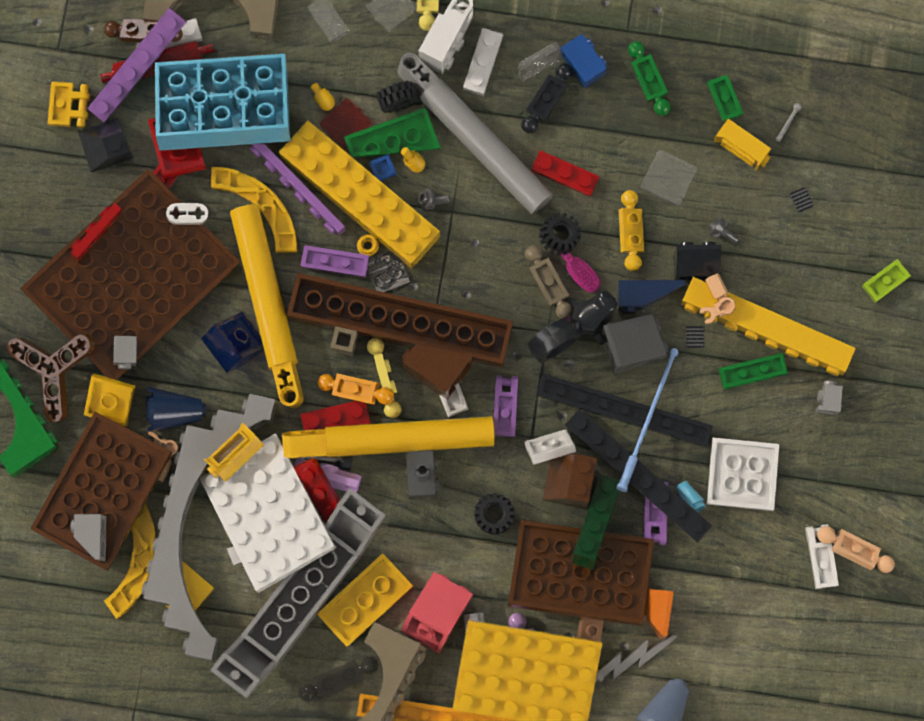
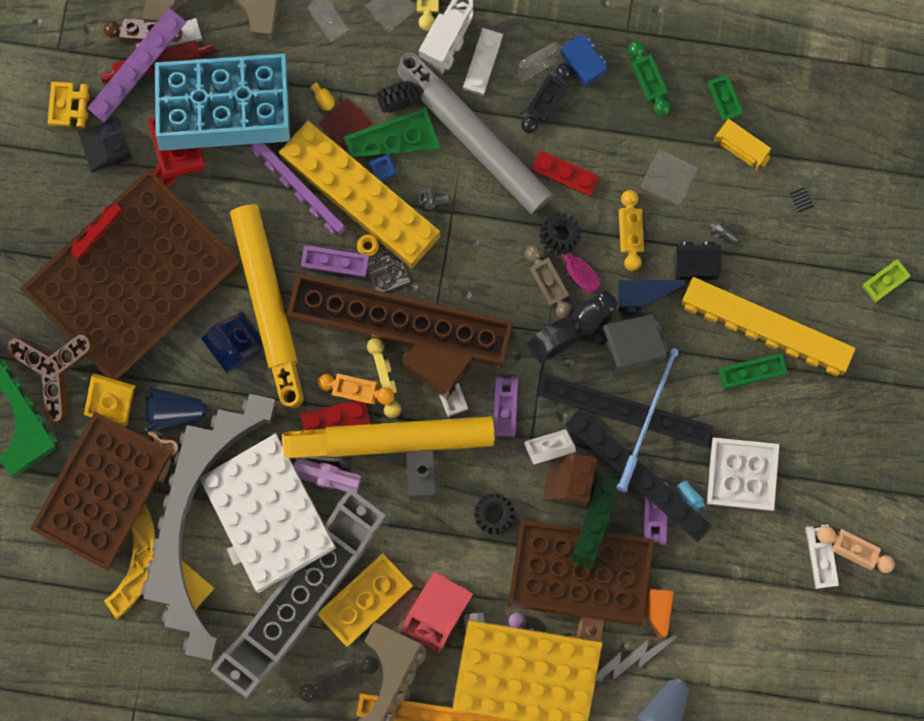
(91, 533): light grey slope -> none
(125, 351): light grey brick -> none
(187, 208): white beam -> none
(234, 453): yellow window -> none
(259, 194): yellow tile -> none
(318, 487): red plate -> none
(344, 341): dark tan brick -> none
(413, 160): yellow cylinder -> none
(694, 336): sticker -> none
(724, 306): light nougat bar -> none
(797, 107): light grey hinge -> none
(830, 398): light grey brick -> none

